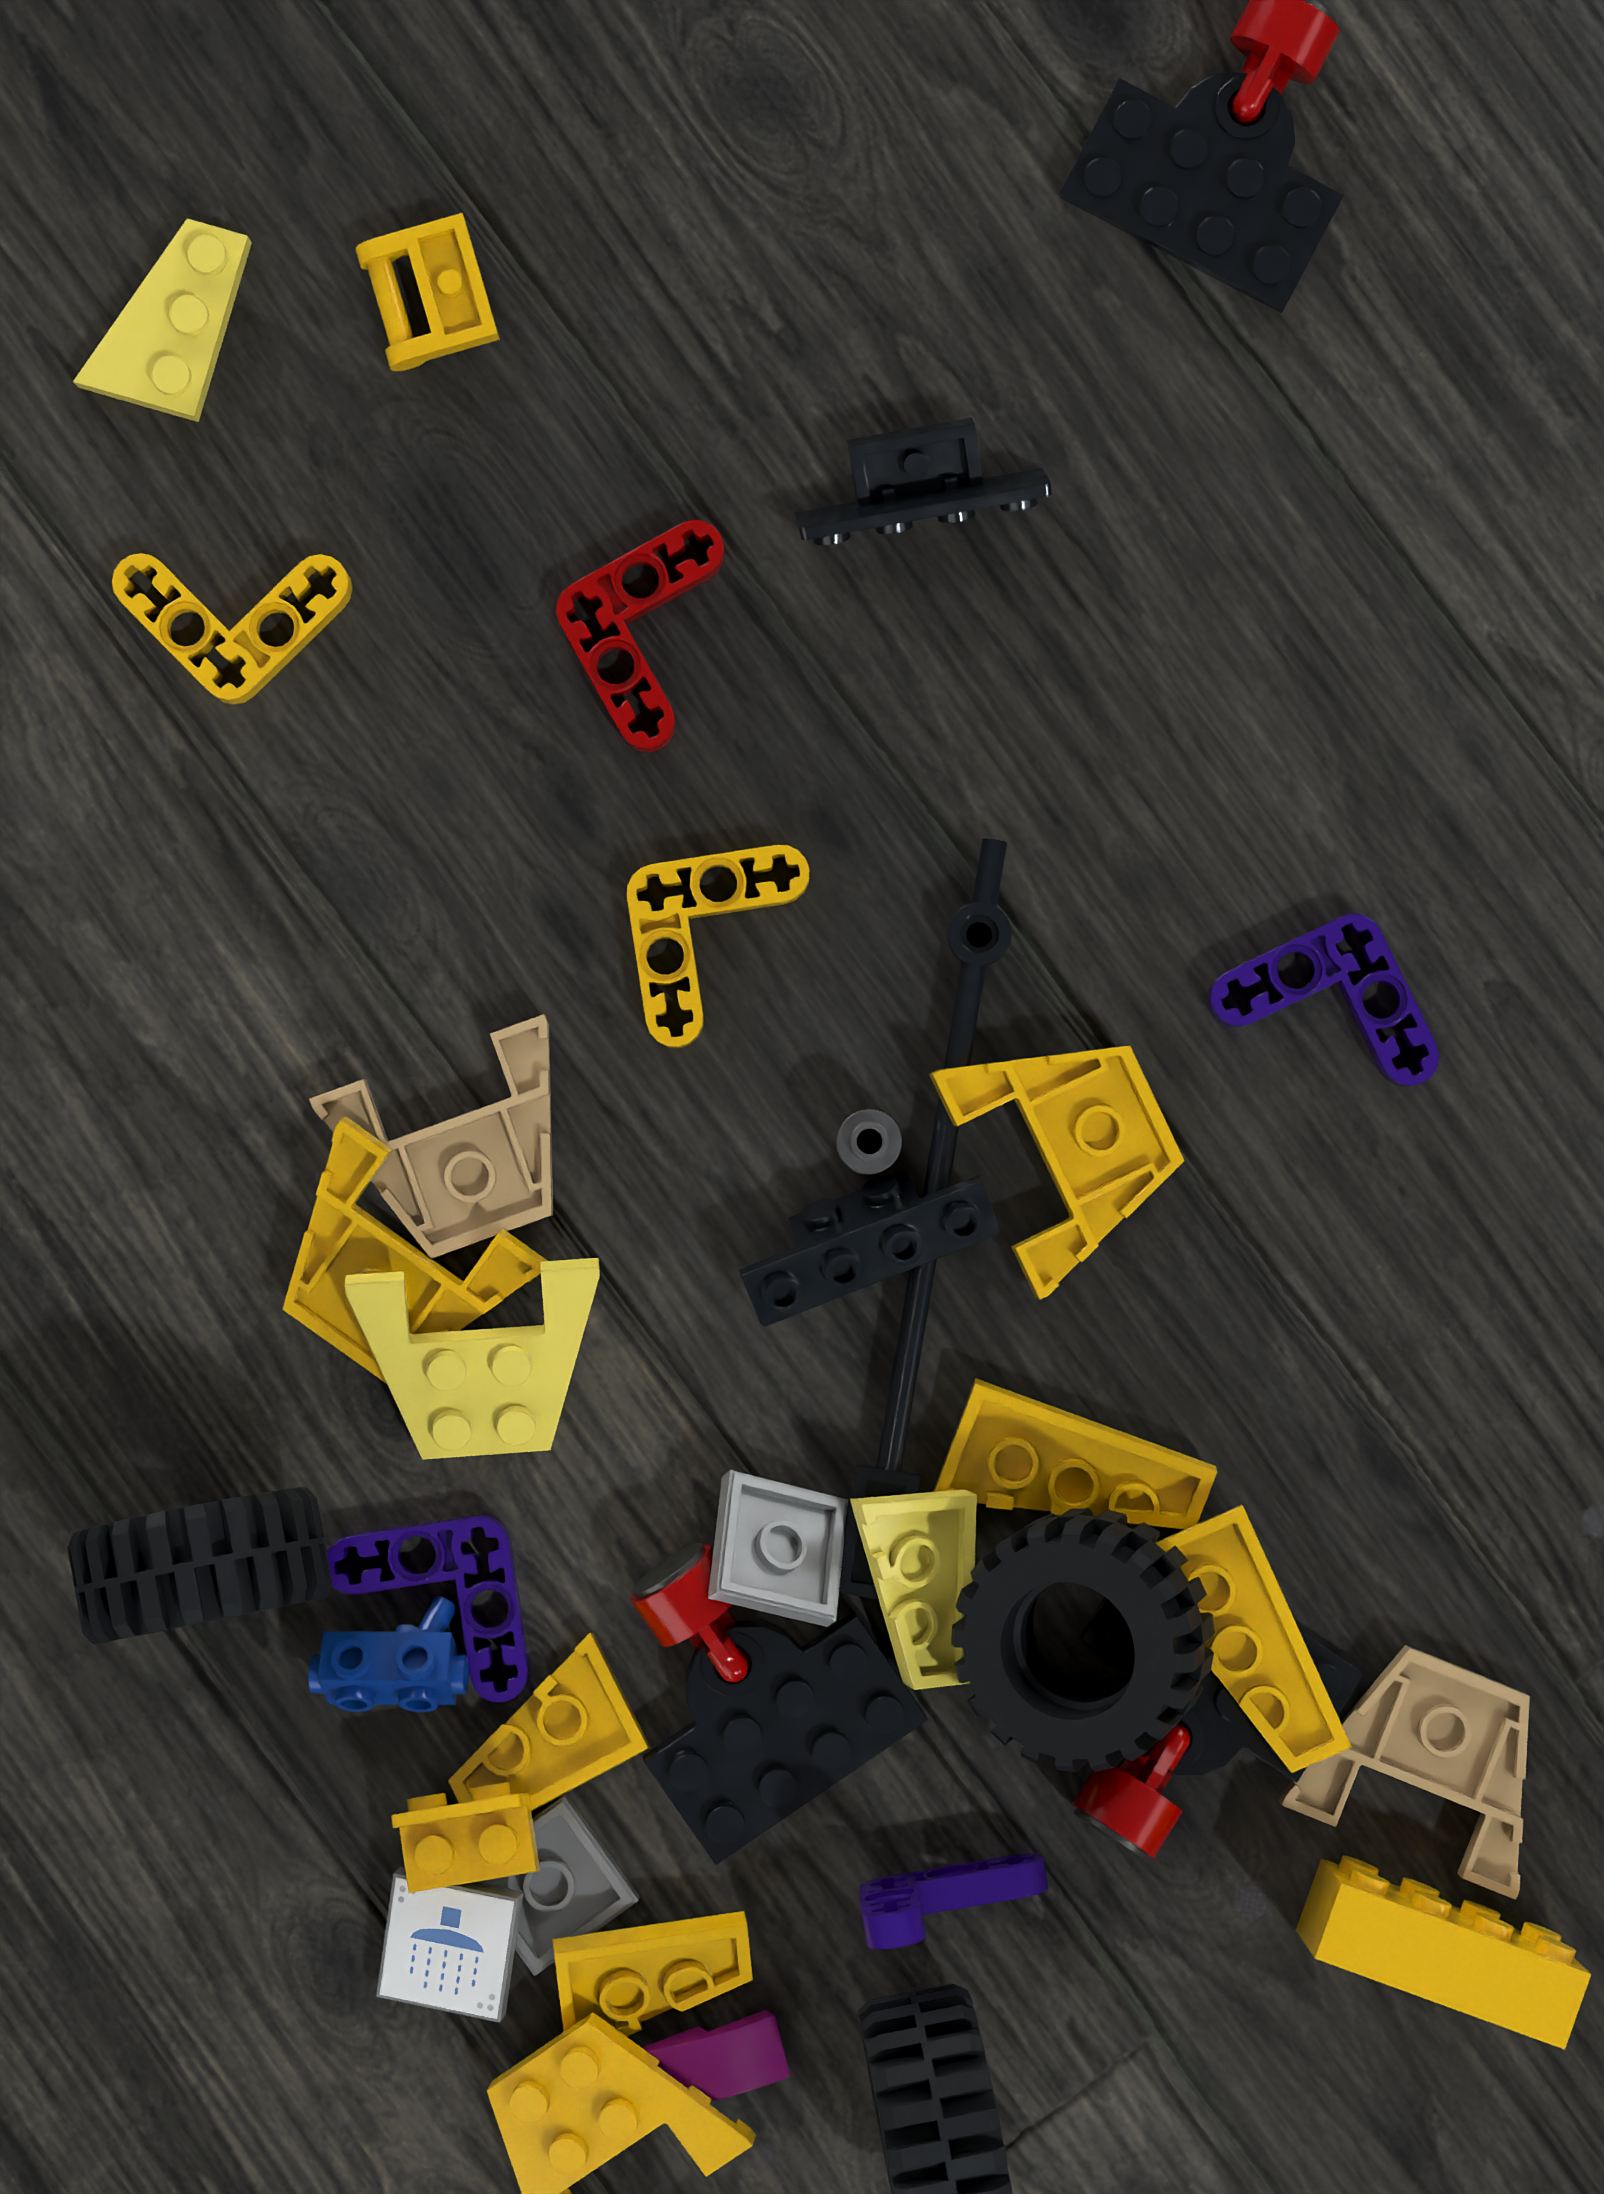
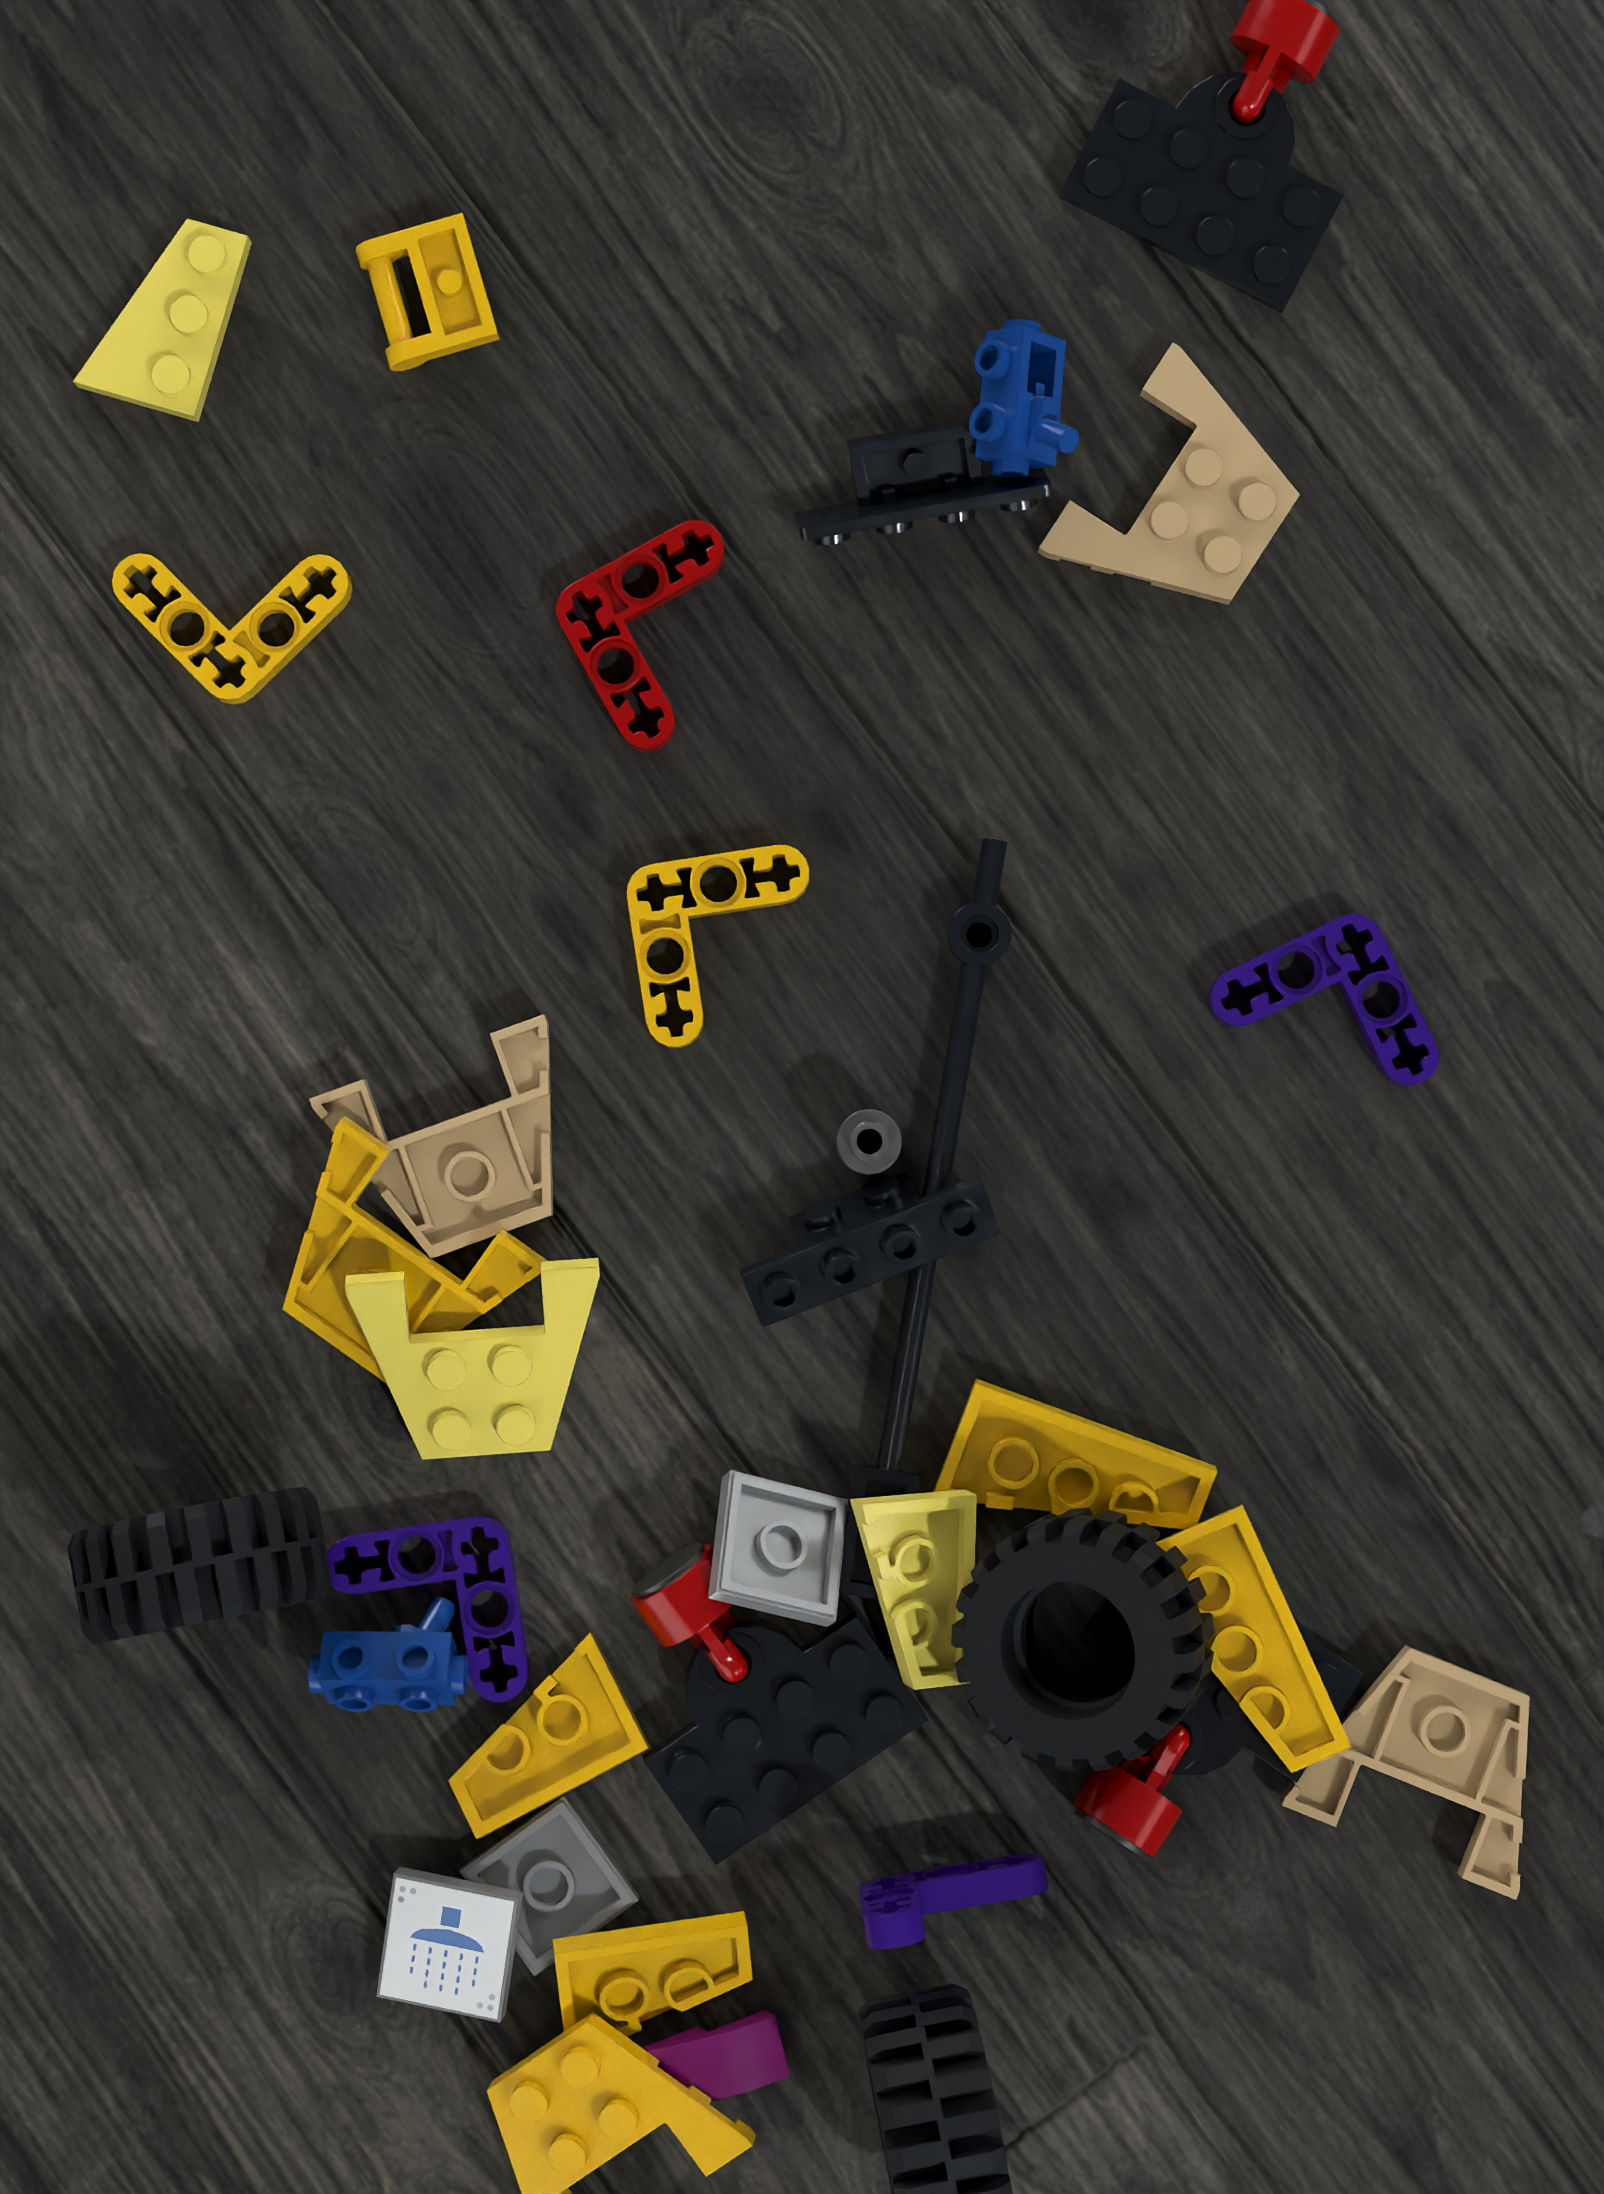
(467, 1839): yellow bracket -> none
(1020, 400): none -> blue brick
(1094, 1134): yellow wing -> none
(1207, 512): none -> tan wing
(1443, 1951): yellow brick -> none

